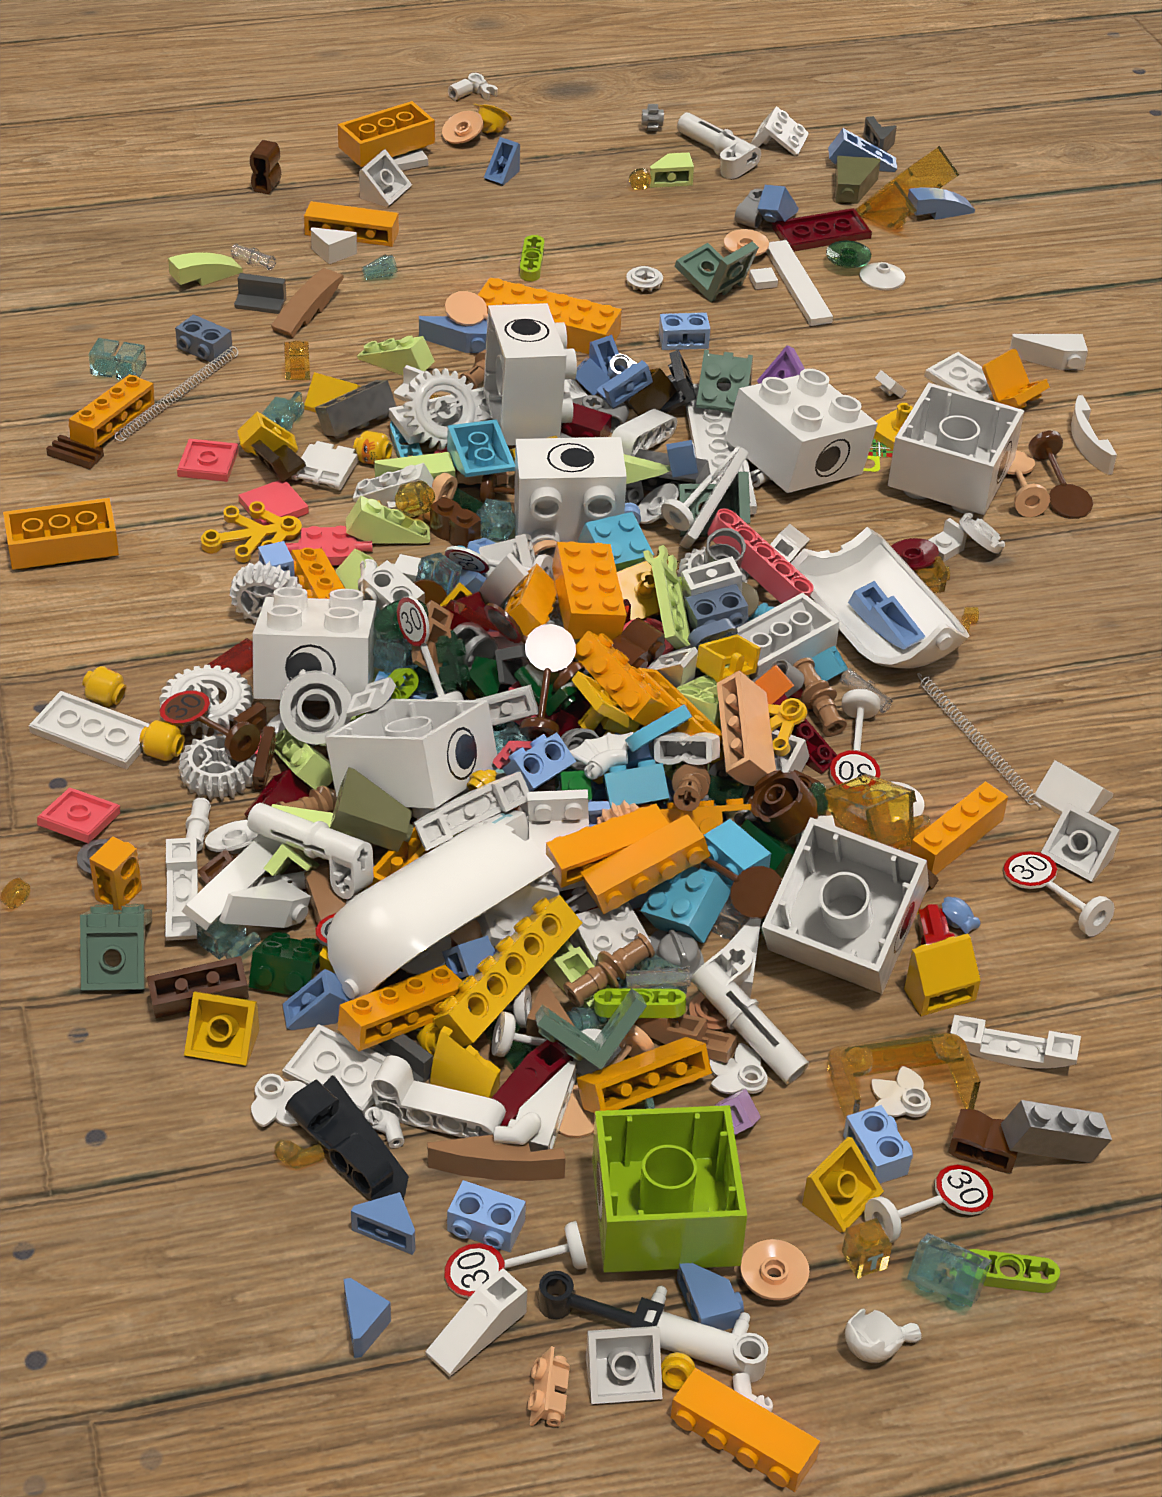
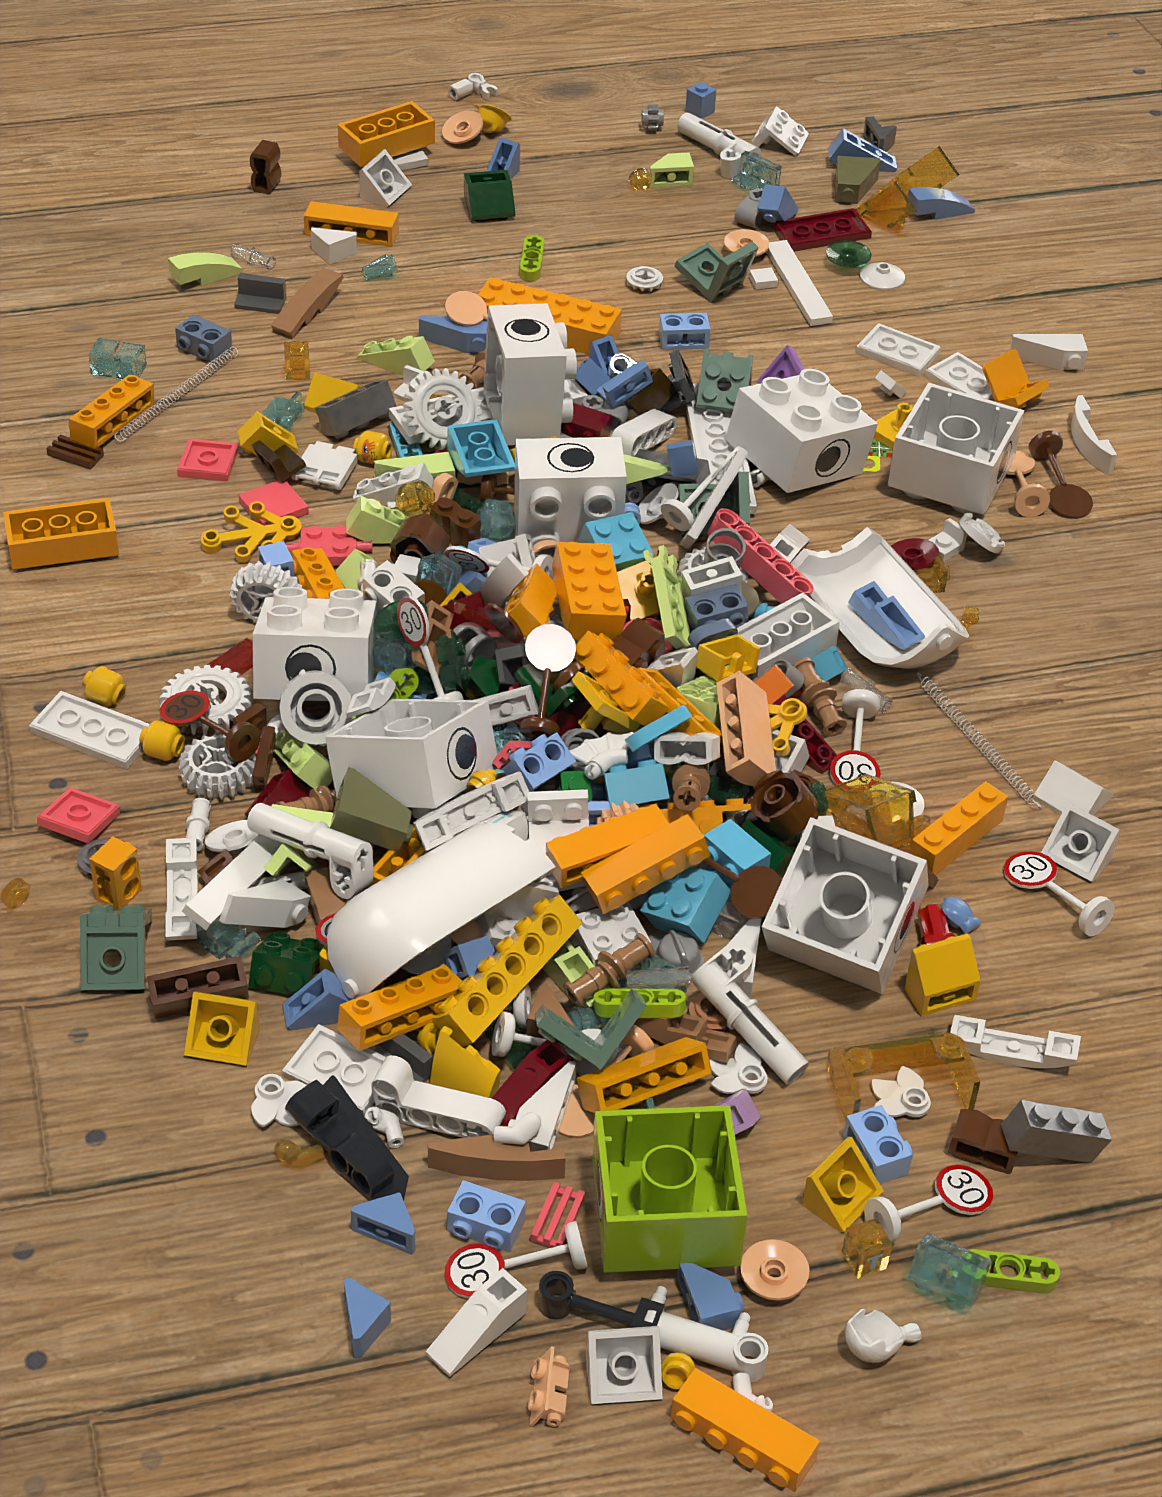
(419, 538): none -> reddish brown brick
(489, 195): none -> dark green slope
(566, 1195): none -> coral tile
(700, 100): none -> medium blue brick
(756, 172): none -> clear light blue bracket
(898, 349): none -> white tile

